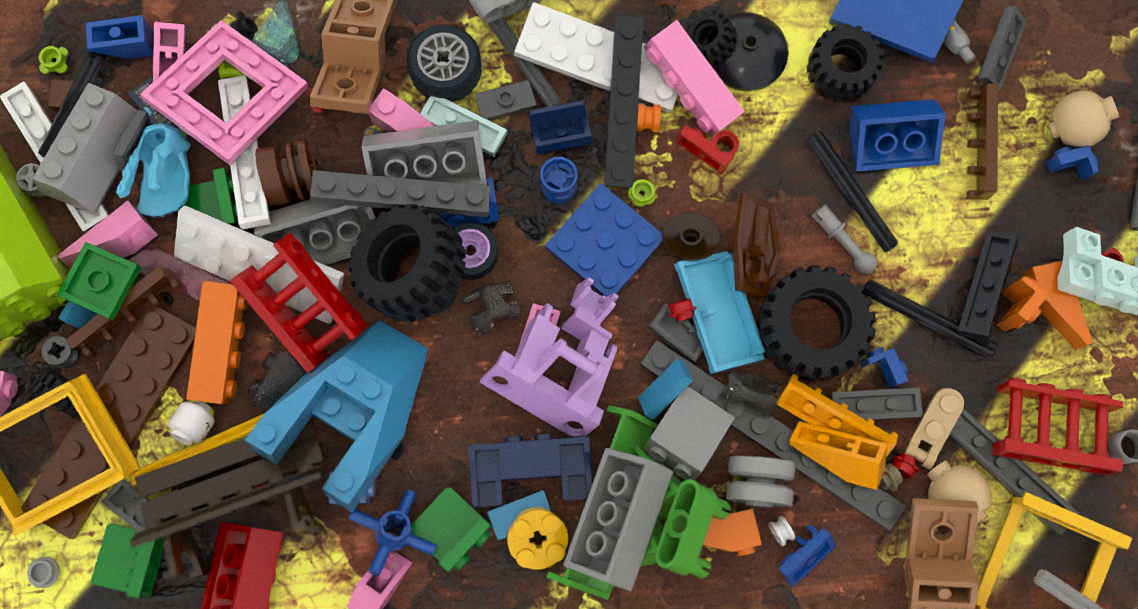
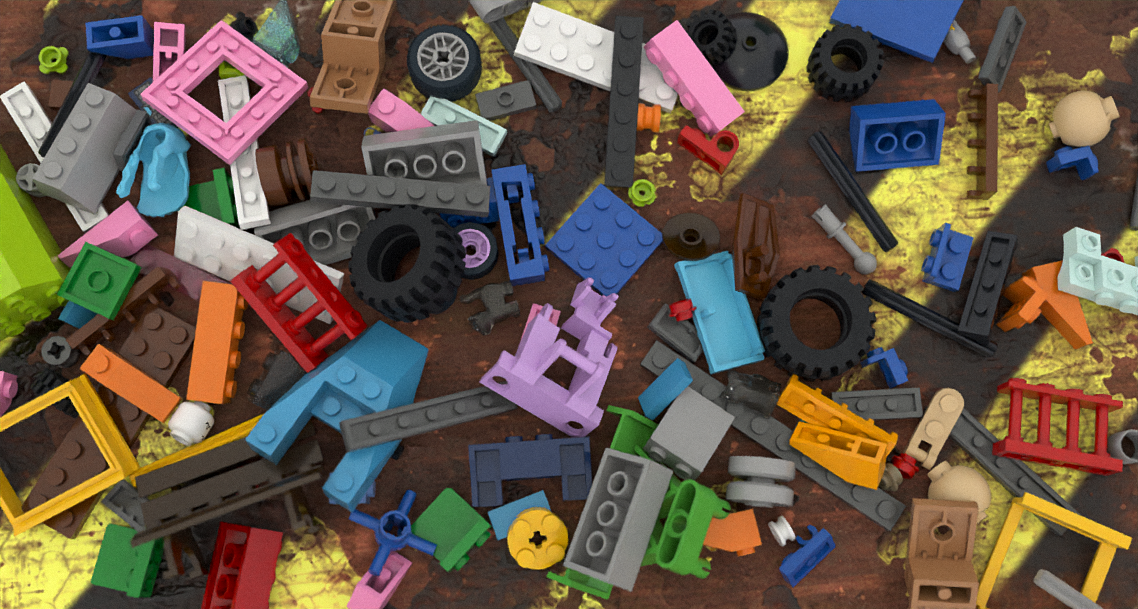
(43, 572): light grey plate -> none
(130, 382): none -> orange slope
(422, 417): none -> dark grey tile
(511, 180): none -> blue brick
(558, 180): blue wheel -> none
(560, 127): dark blue bracket -> none
(947, 258): none -> blue bracket

